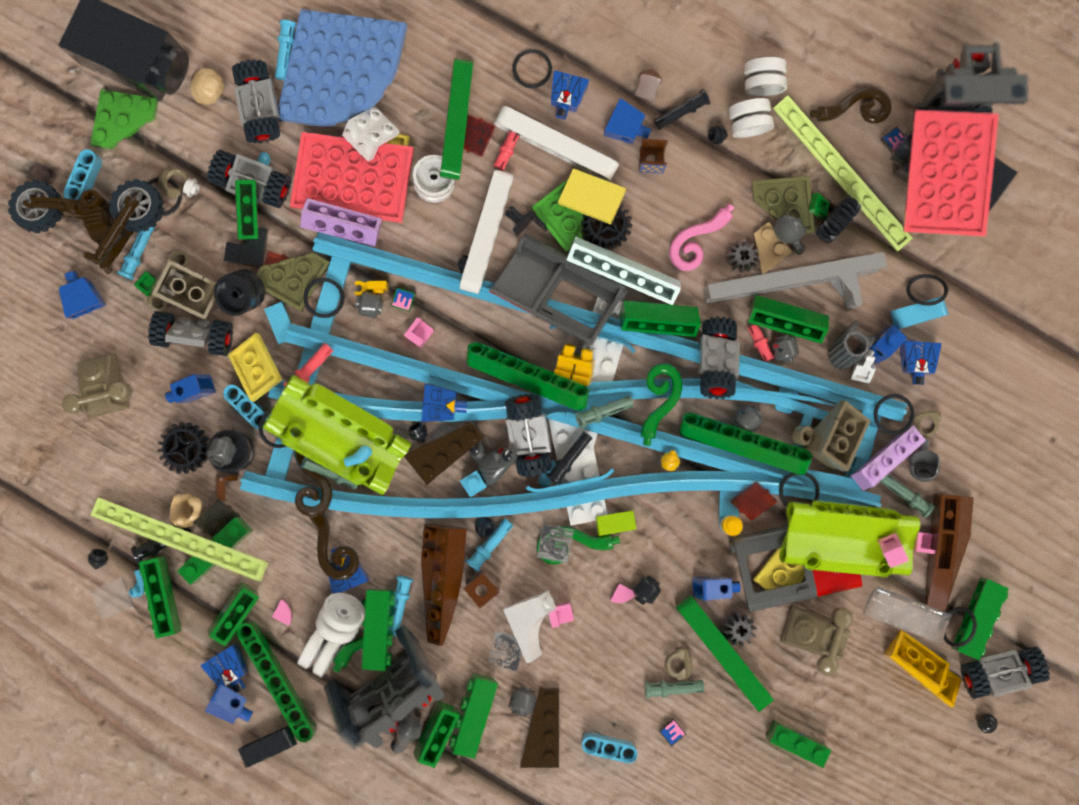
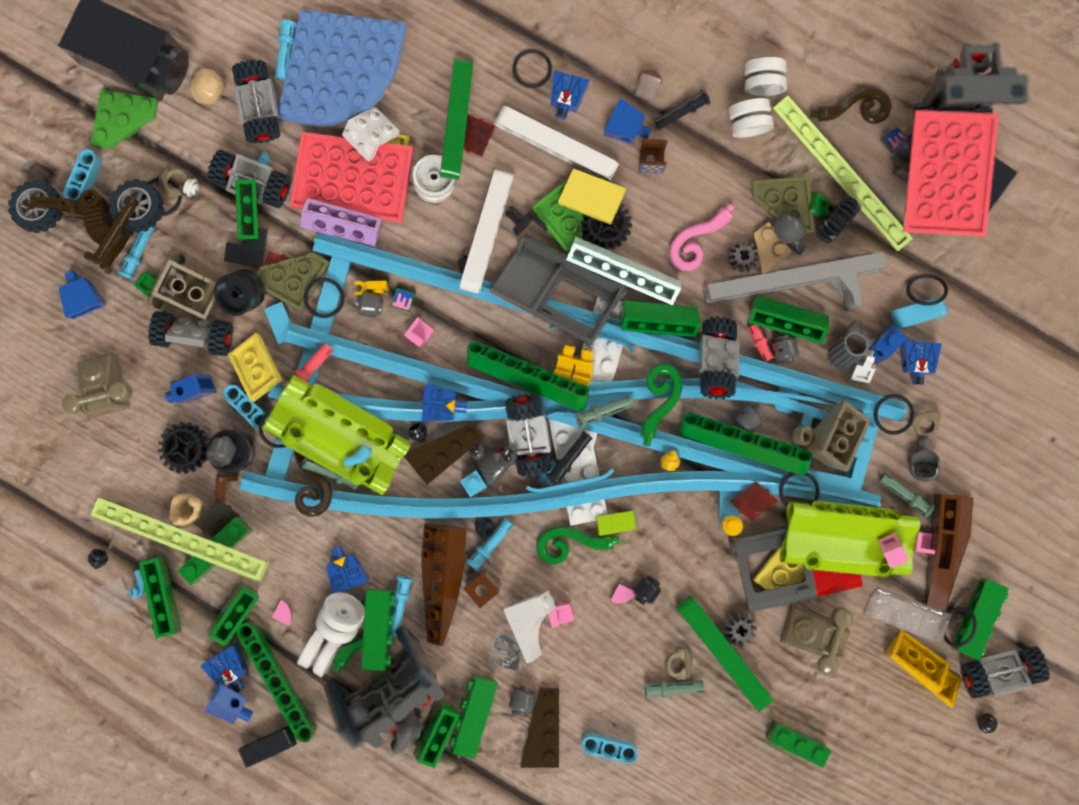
(151, 548): black pin -> none
(323, 528): dark brown plant -> none
(506, 151): coral pin -> none
(555, 543): clear piece -> none
(672, 732): tile -> none
(714, 587): blue torso -> none
(717, 135): black plate -> none
(888, 458): lavender brick -> none

